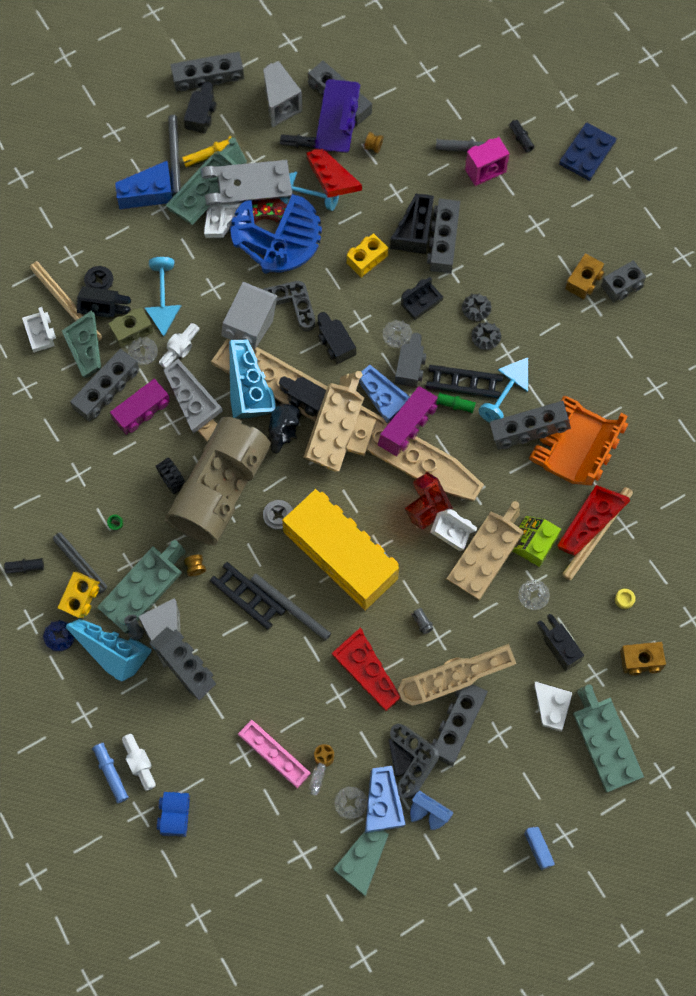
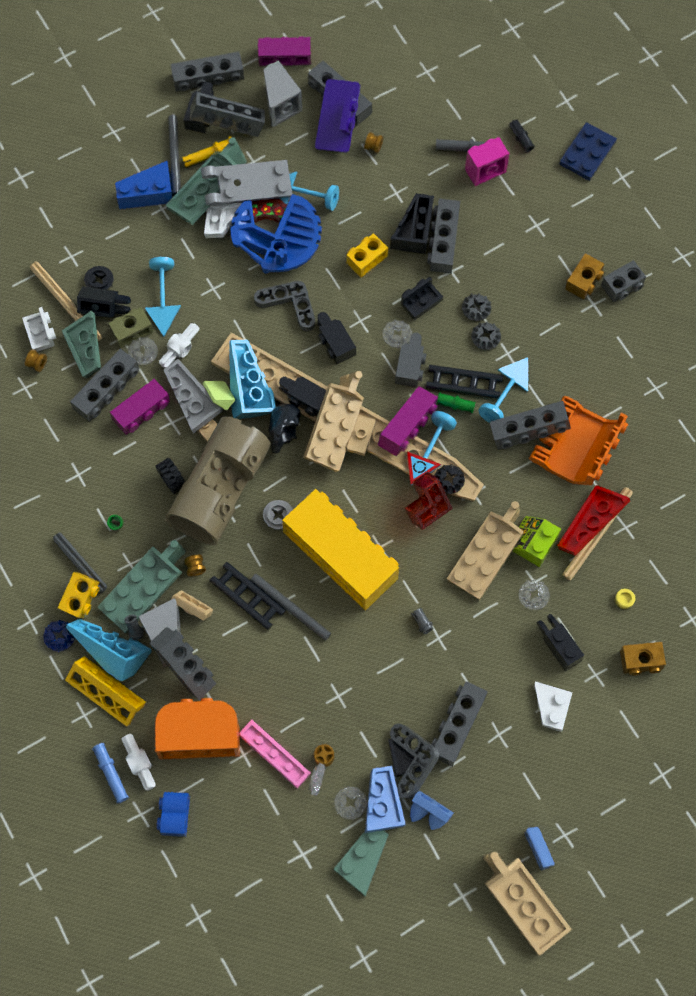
(24, 566): black axle -> none
(35, 360): none -> pearl gold wheel
(106, 686): none -> yellow fence
(192, 606): none -> tan plate
(197, 730): none -> orange brick
(219, 393): none -> yellowish green slope
(227, 114): none -> dark grey brick
(249, 315): light grey slope -> none
(285, 50): none -> magenta brick
(298, 141): black axle -> none
(331, 175): red wing -> none
(363, 665): red wing -> none
(383, 393): medium blue wing -> none
(420, 465): none -> medium azure piece
(452, 528): white bracket -> none
(454, 675): tan piece -> none
(458, 481): none -> black gear
(525, 903): none -> tan hinge
(606, 741): sand green hinge -> none

